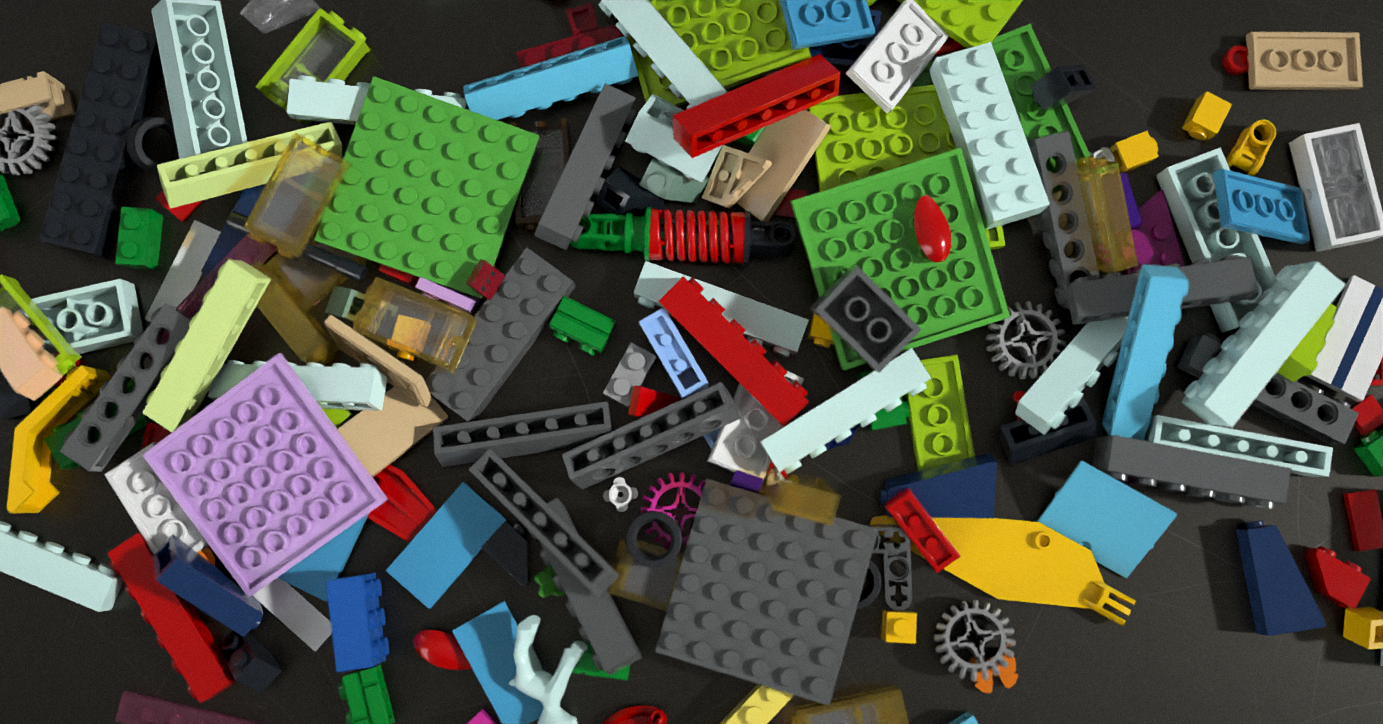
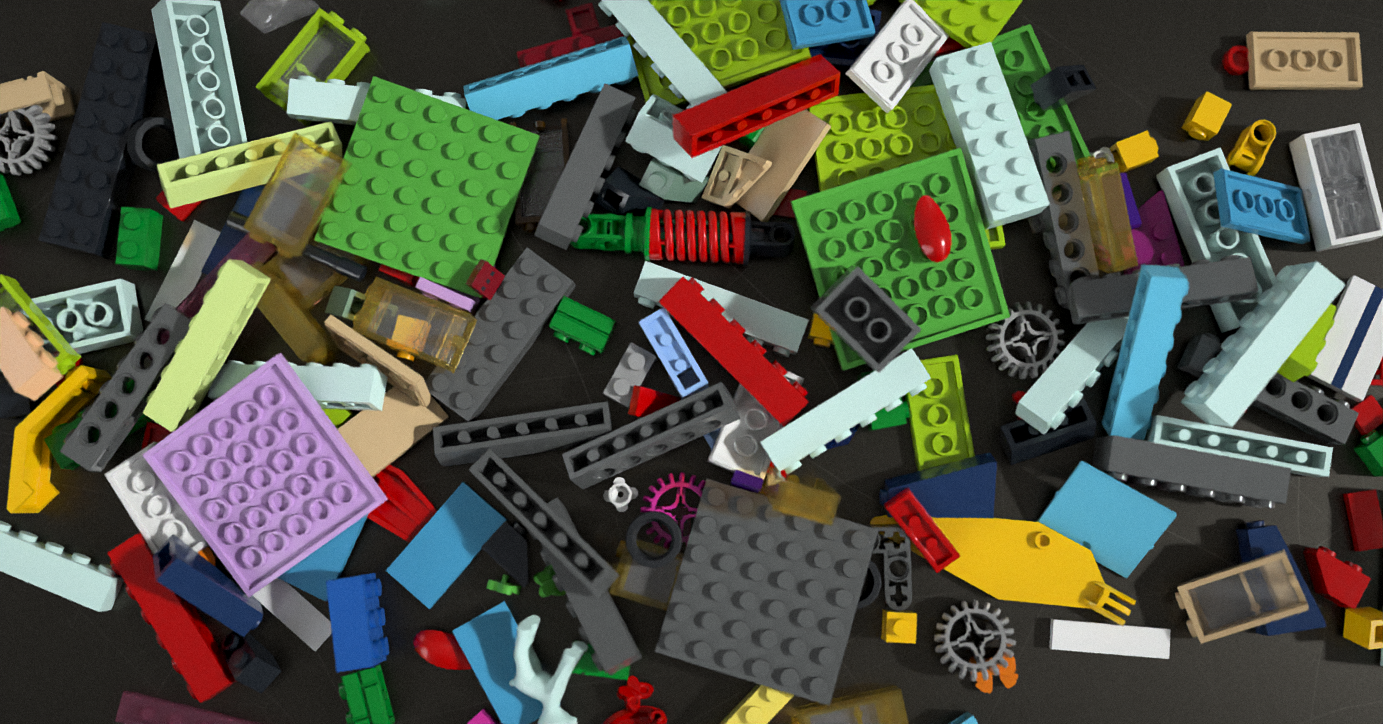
(503, 586): none -> bright green piece
(634, 692): none -> red piece
(1110, 638): none -> white tile
(1241, 597): none -> clear door

